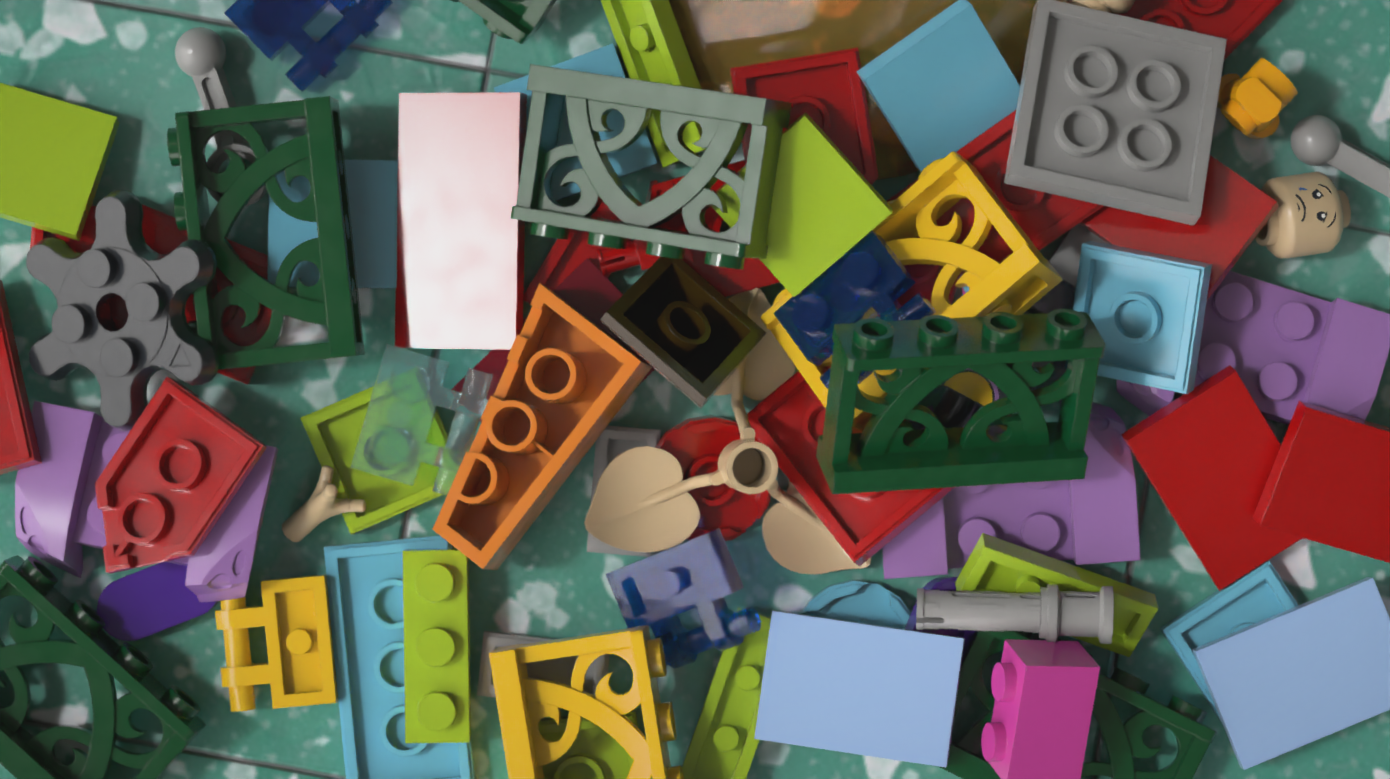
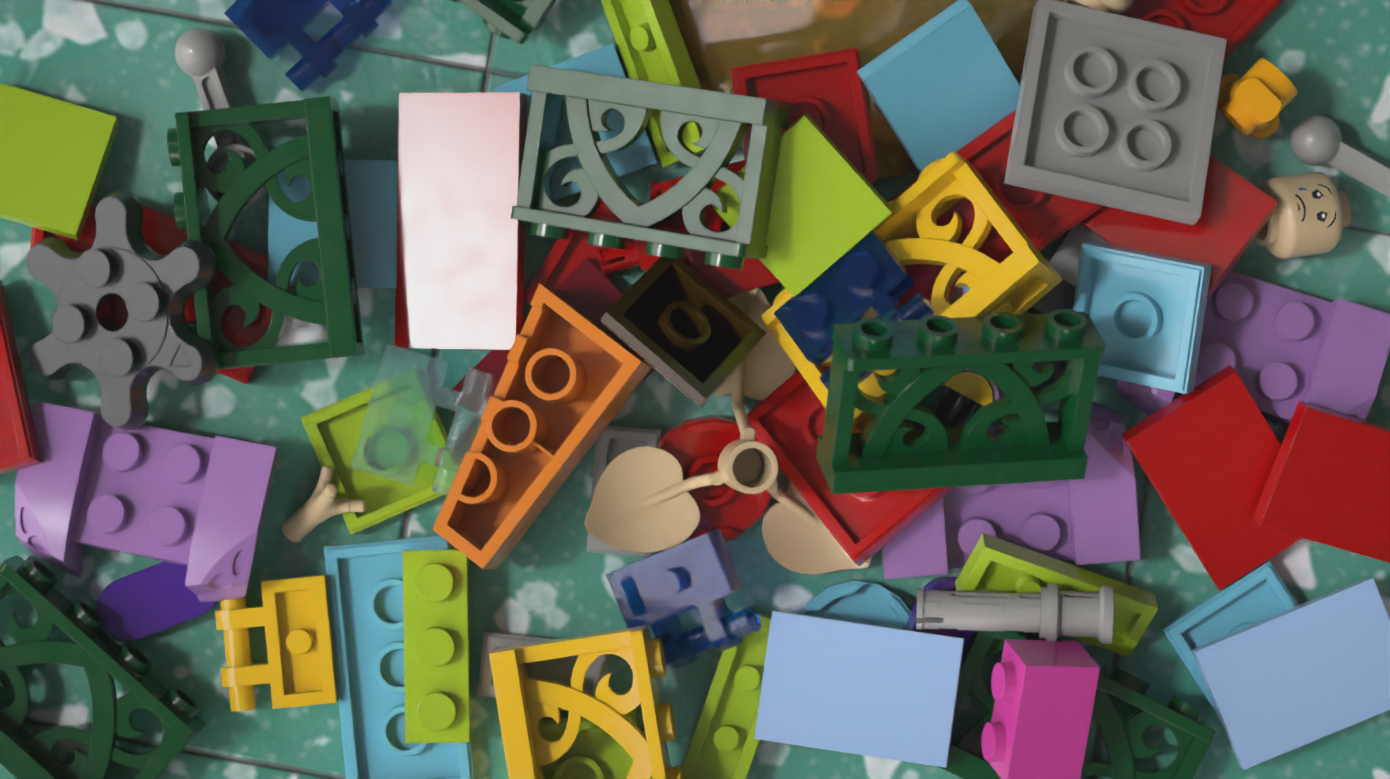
(171, 479): red tile -> none

